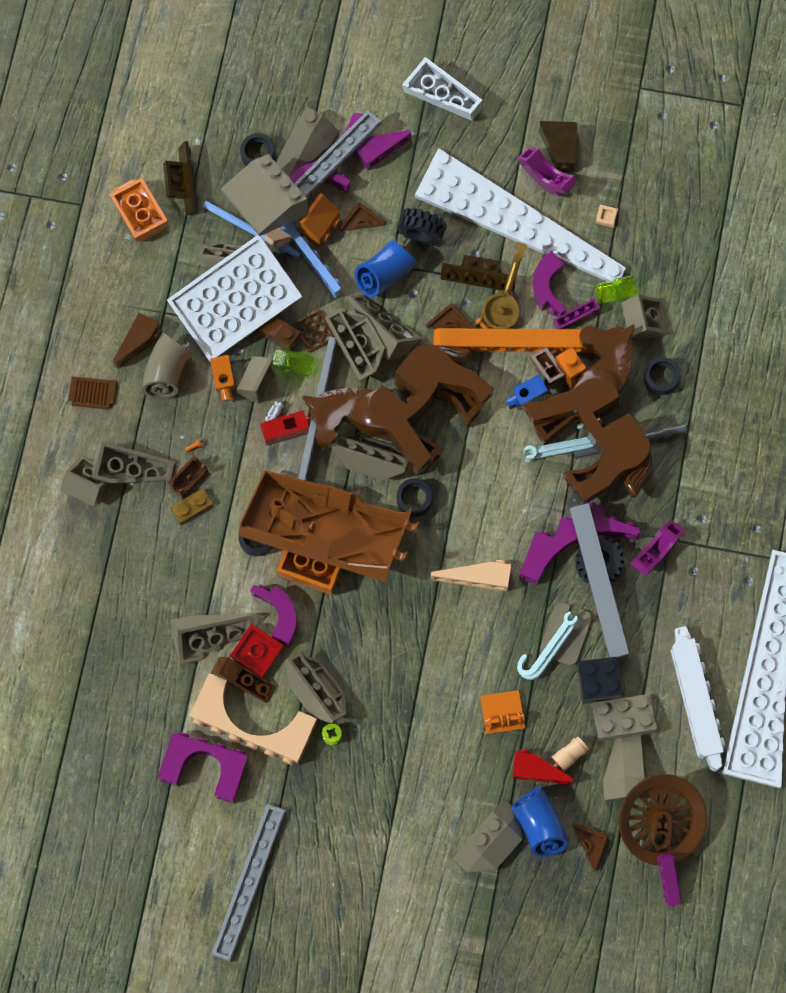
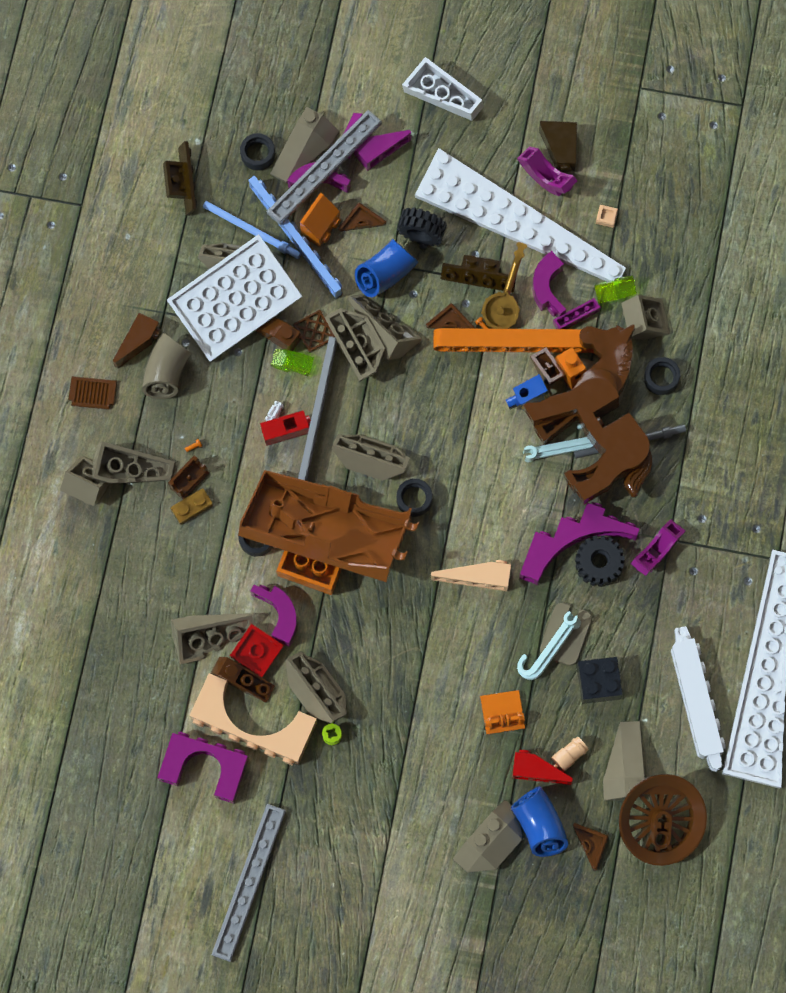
(139, 209): orange slope -> none
(222, 370): orange torso -> none
(255, 379): dark tan slope -> none
(265, 196): dark tan slope -> none
(277, 238): light nougat tile -> none
(423, 376): reddish brown animal -> none
(599, 581): light grey tile -> none
(624, 717): dark tan plate -> none
(669, 880): magenta piece -> none

